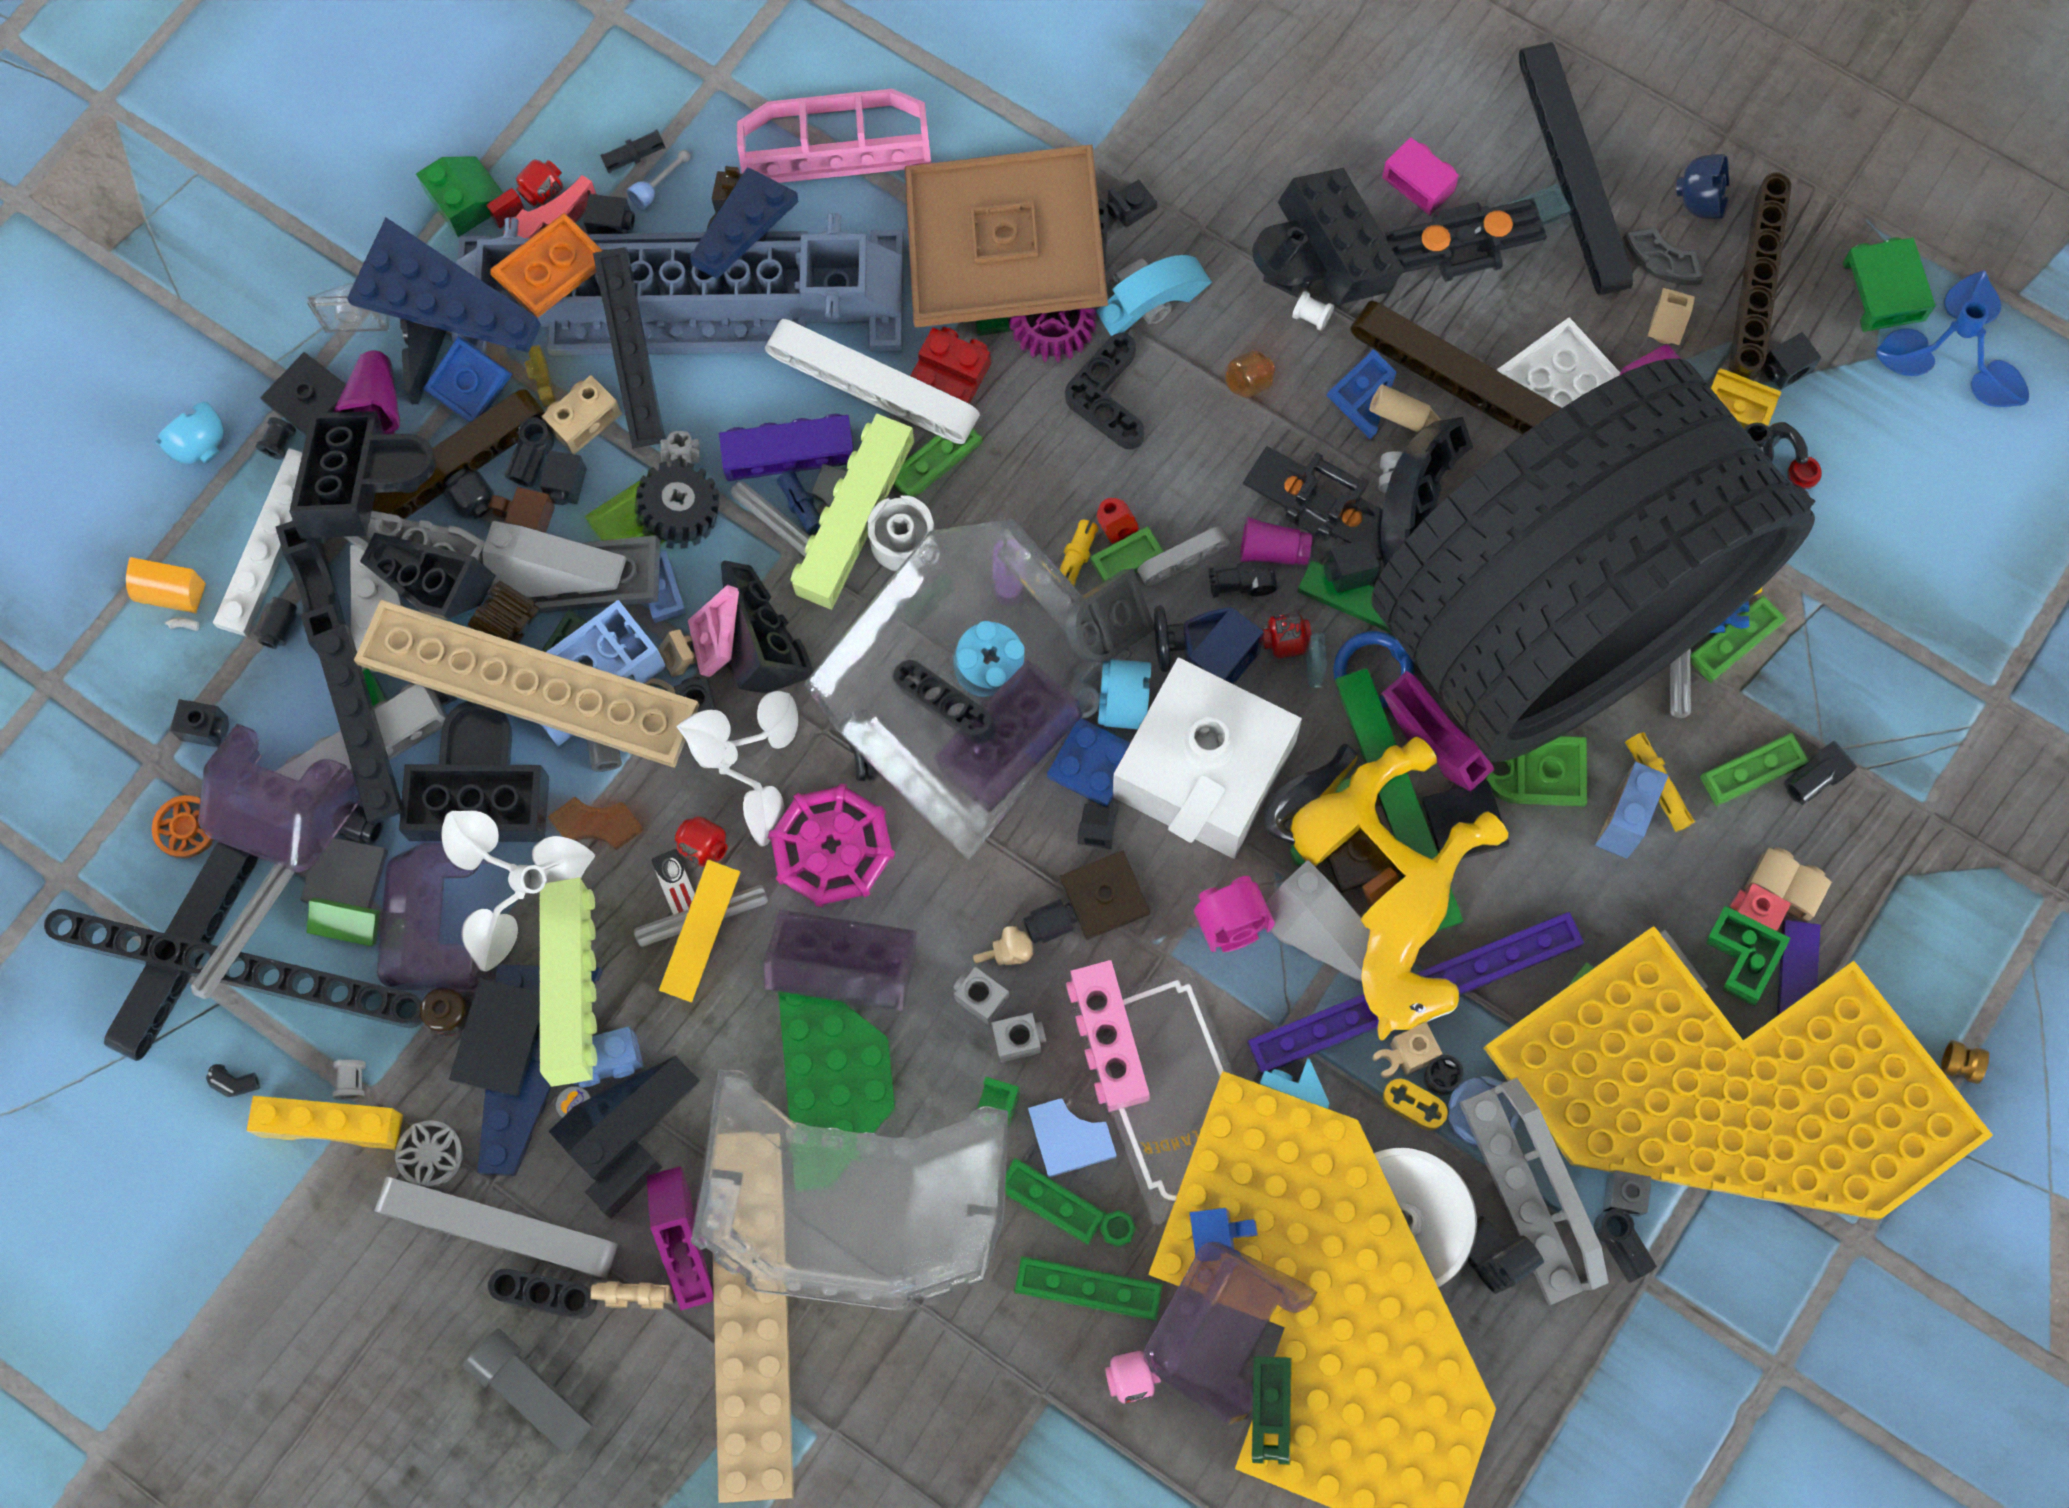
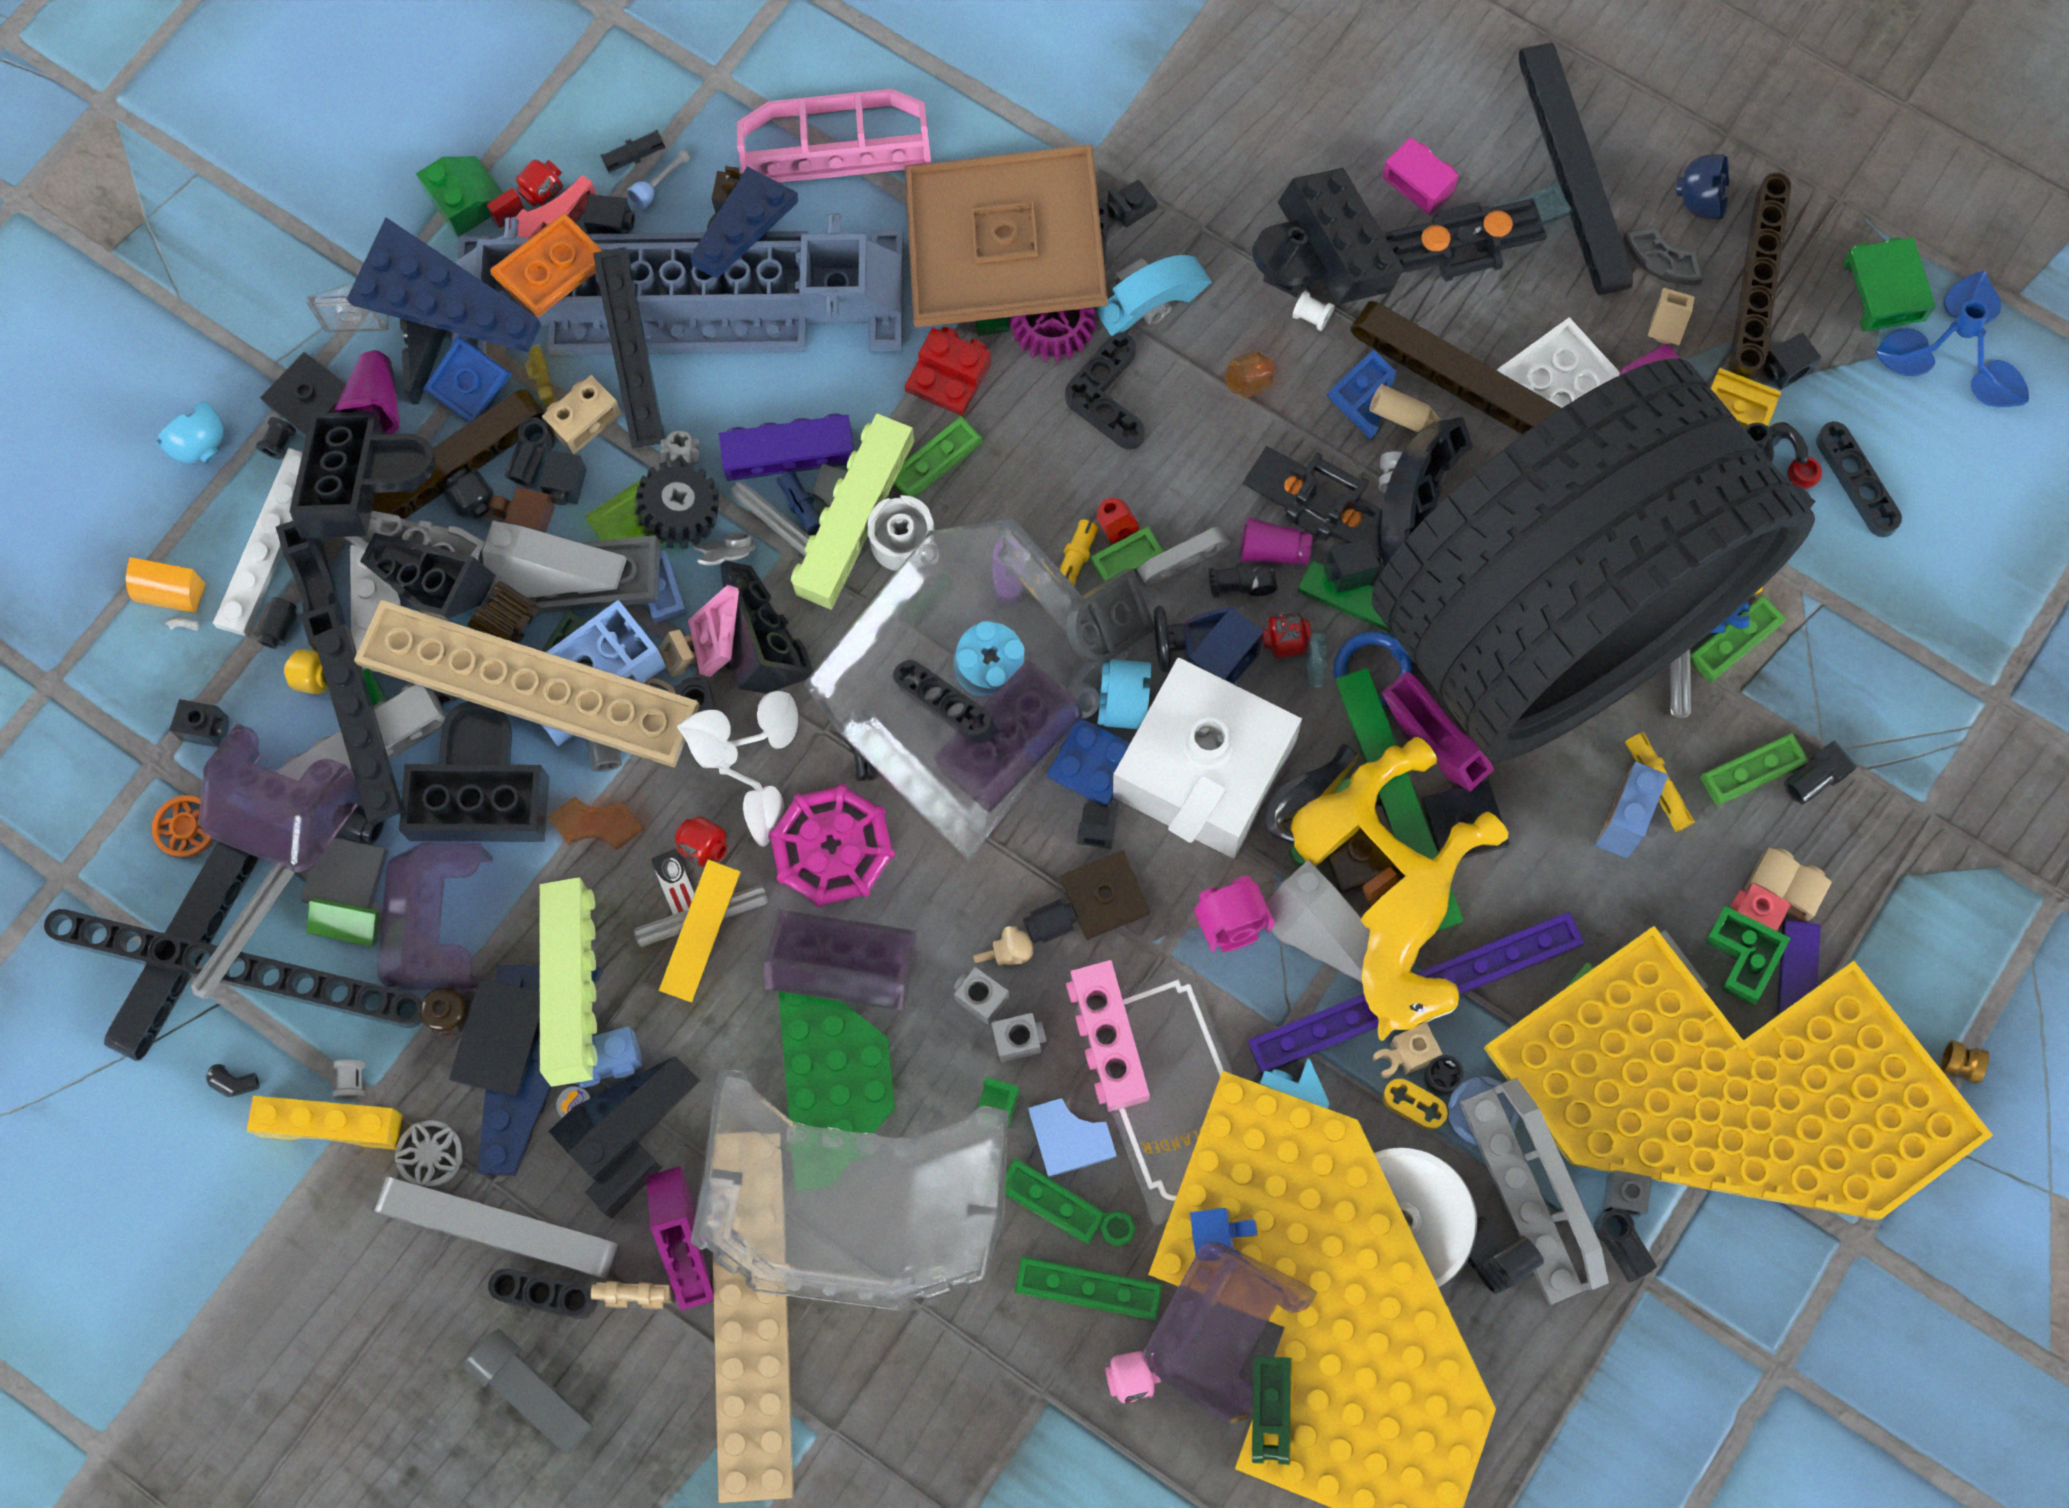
(305, 672): none -> yellow head
(467, 840): white plant -> none
(732, 548): none -> light grey plate
(872, 381): white beam -> none
(1546, 775): bright green tile -> none
(1863, 477): none -> black beam

